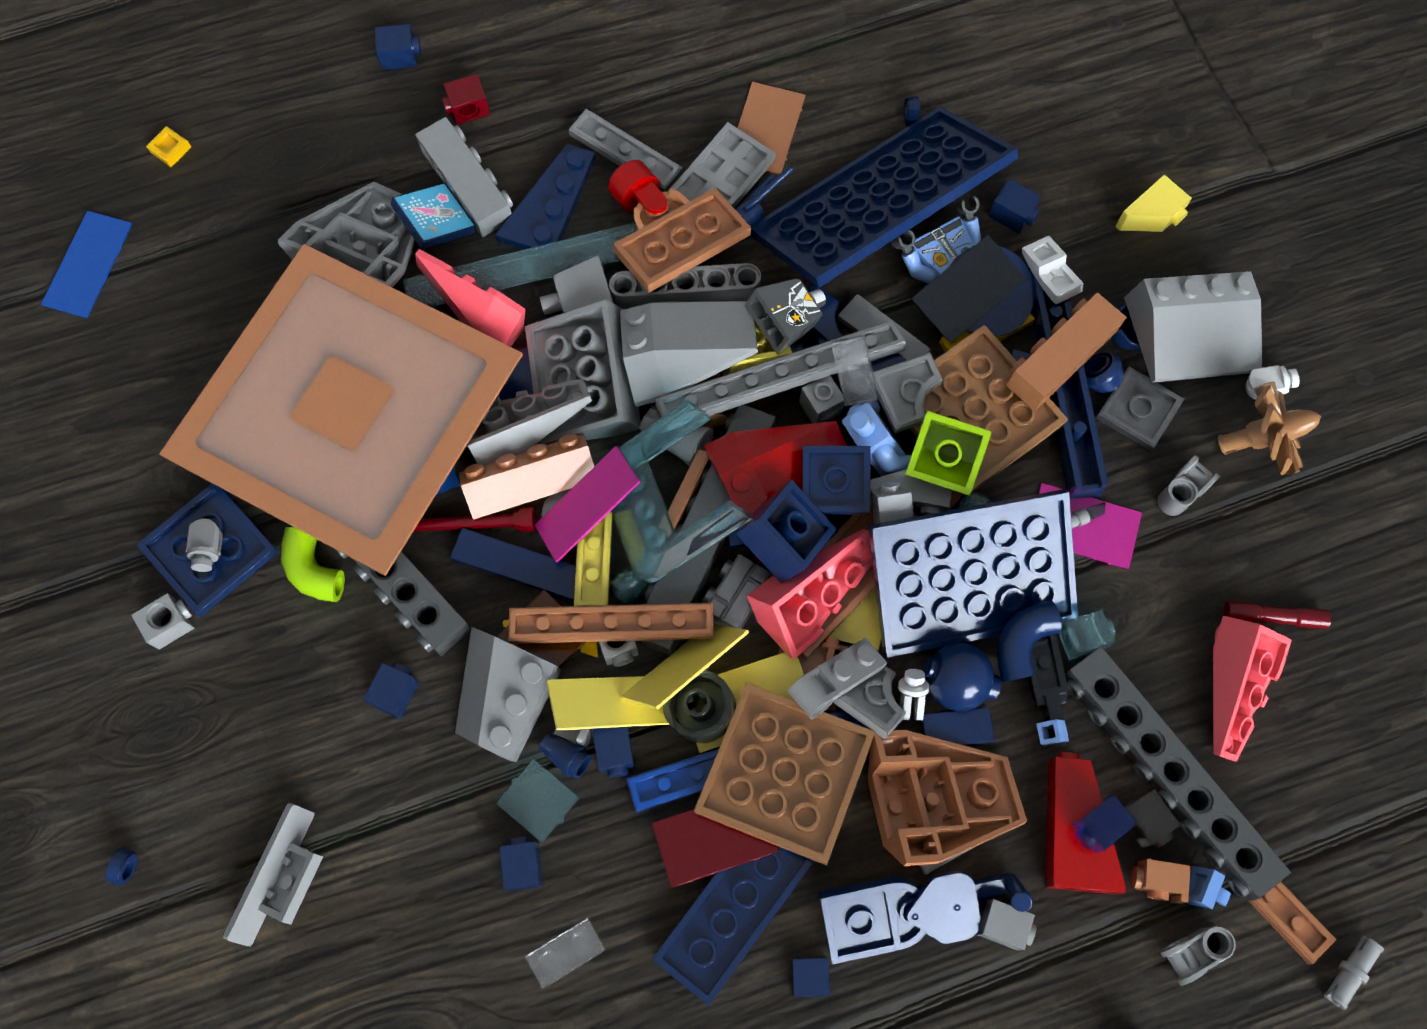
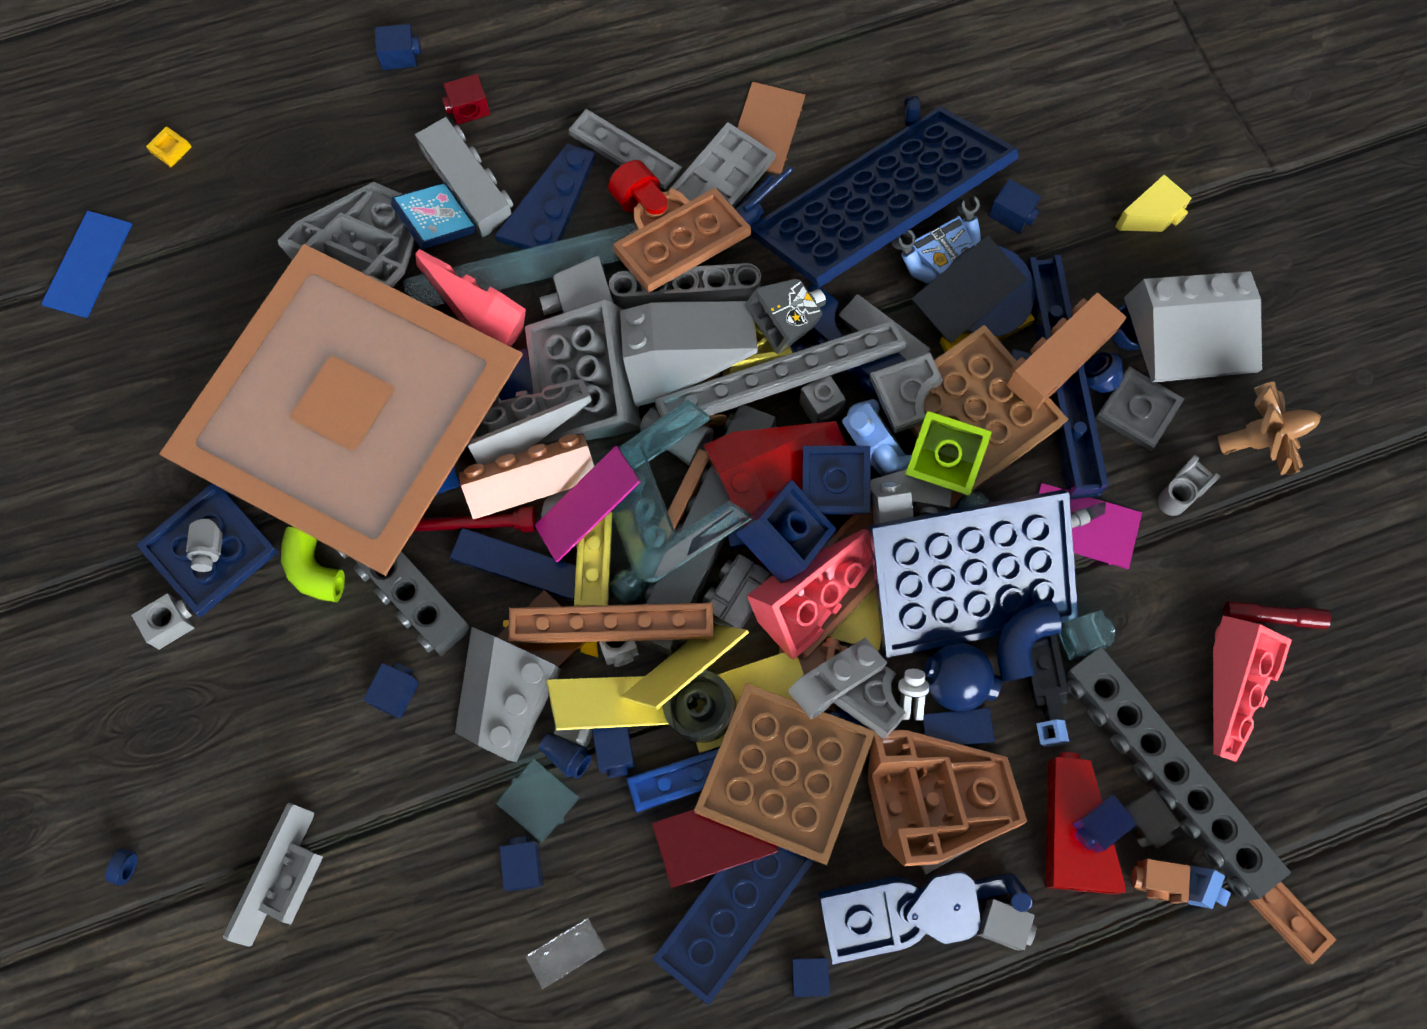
(854, 370): clear plate -> none
(1050, 269): white slope -> none
(1192, 956): light grey piece -> none
(1276, 373): white arm -> none
(1353, 972): light grey pin -> none

